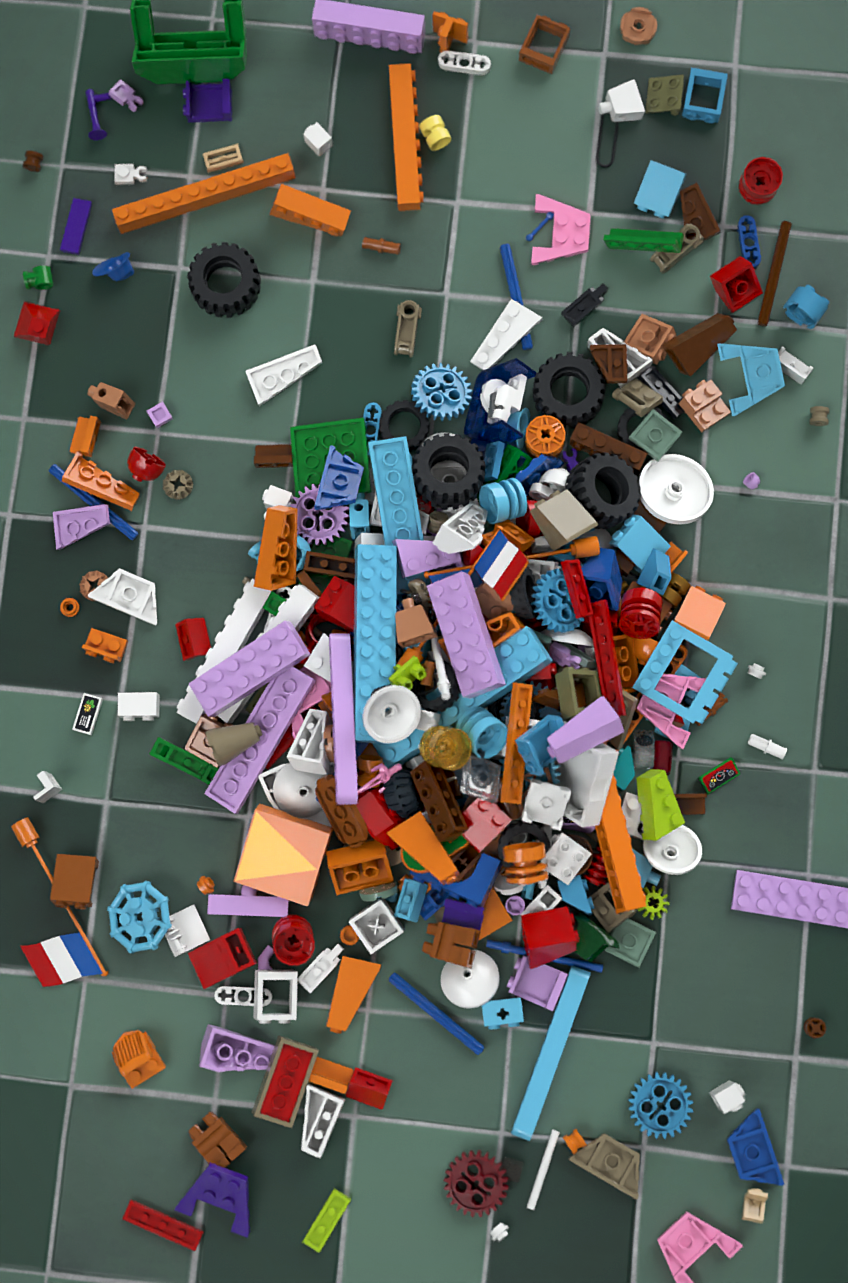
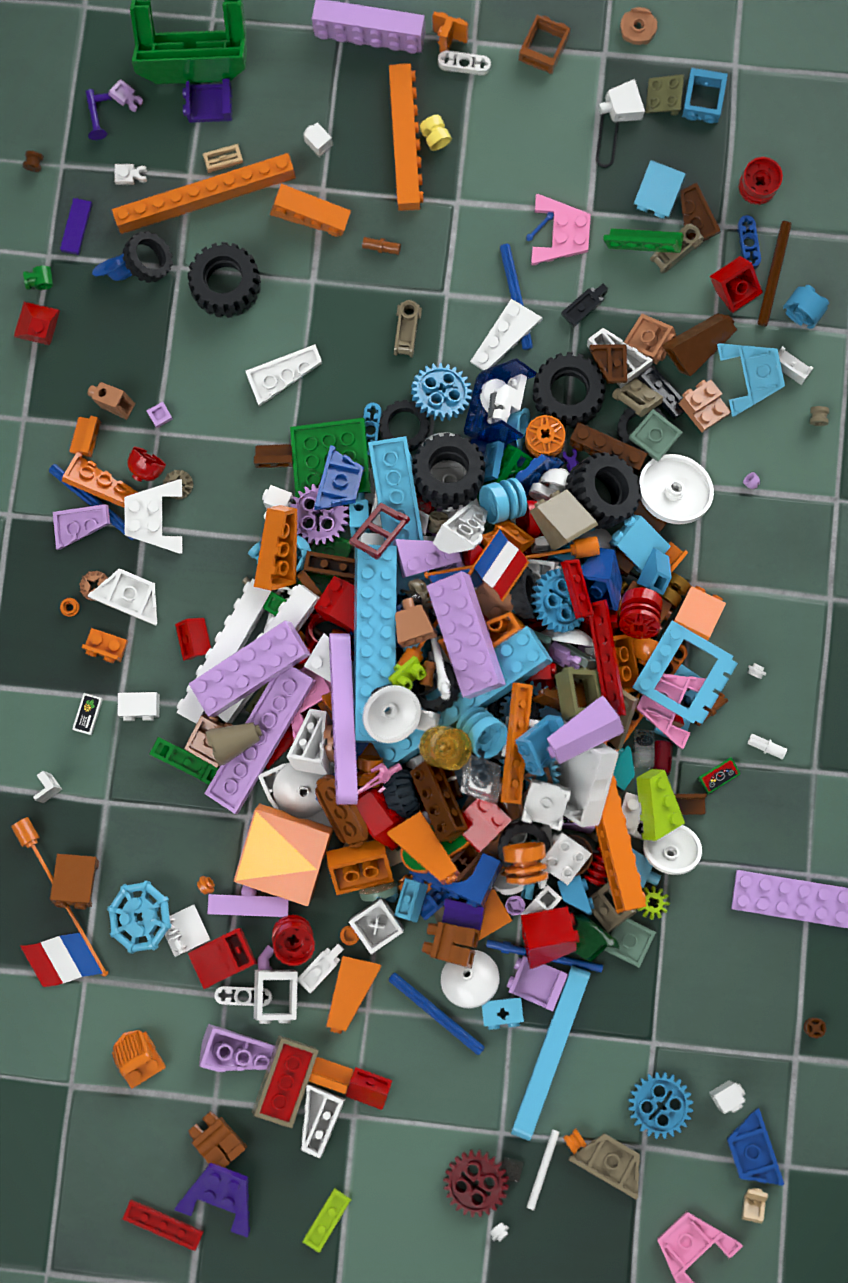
(136, 267): none -> black tyre
(144, 516): none -> white wing
(368, 524): none -> dark red window

